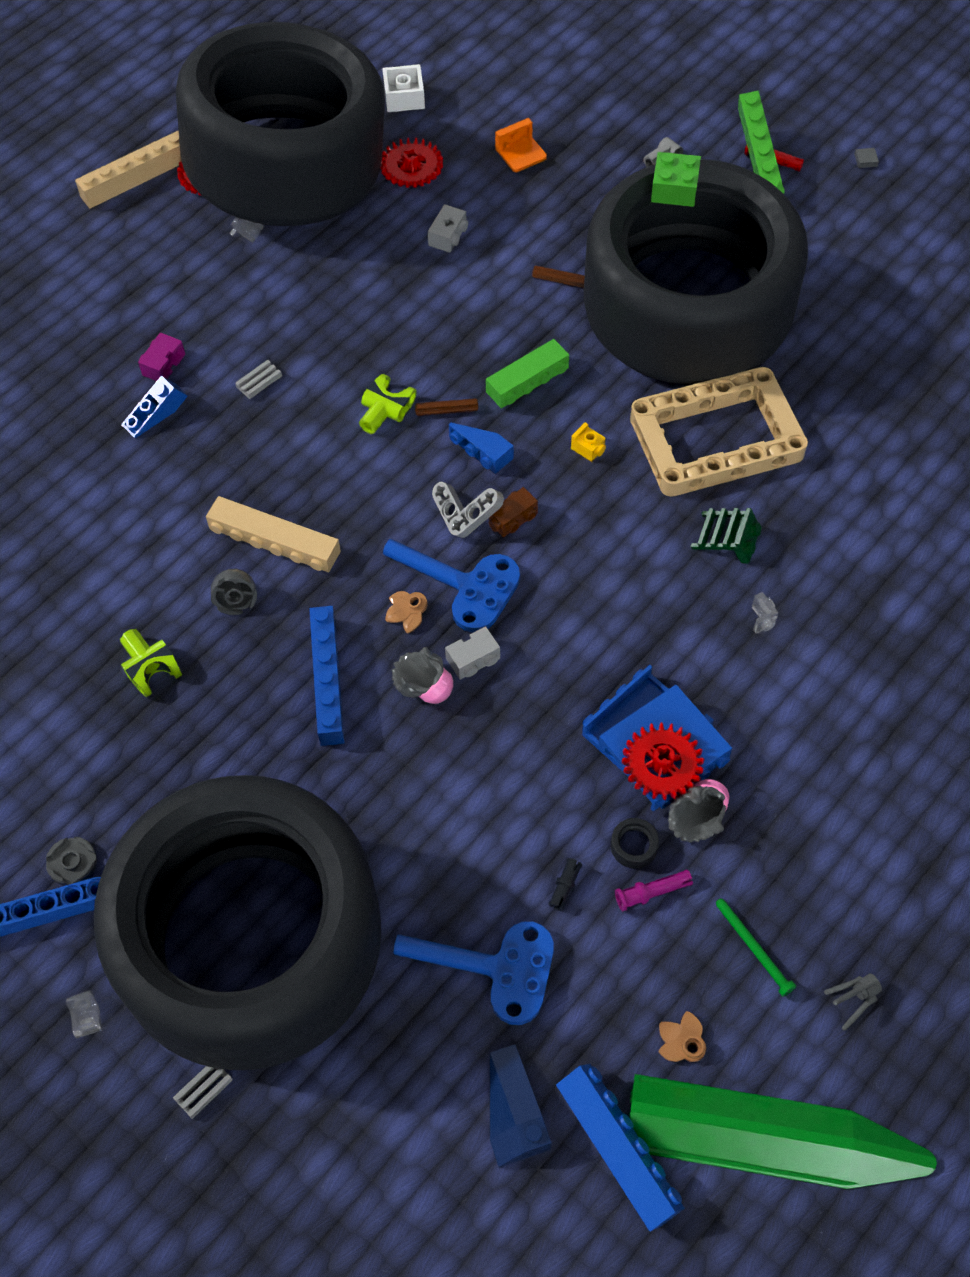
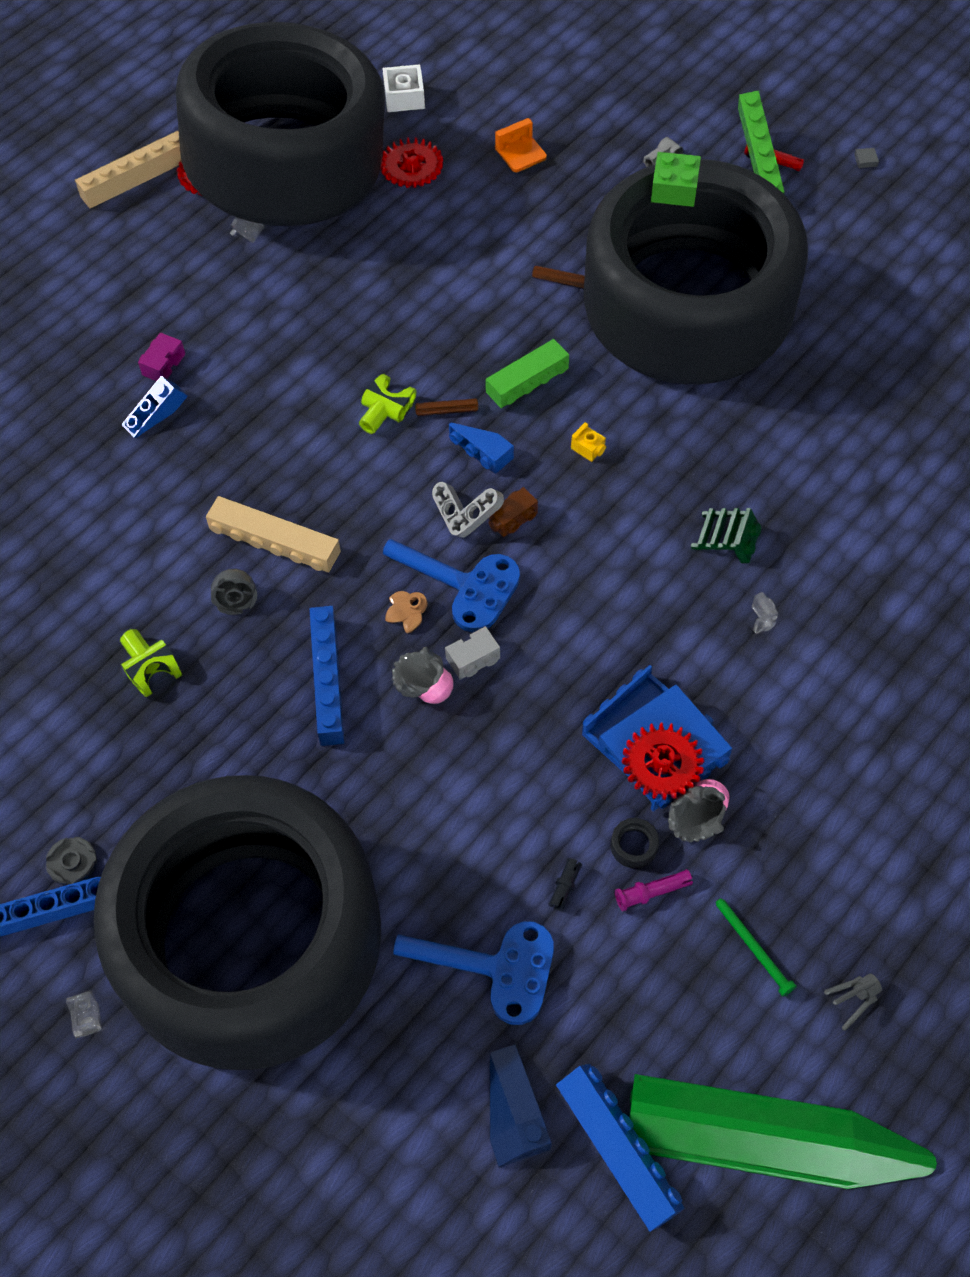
(208, 1097): light grey tile -> none
(256, 377): light grey tile -> none
(447, 228): light grey brick -> none
(679, 1037): medium nougat plate -> none
(721, 467): tan beam -> none

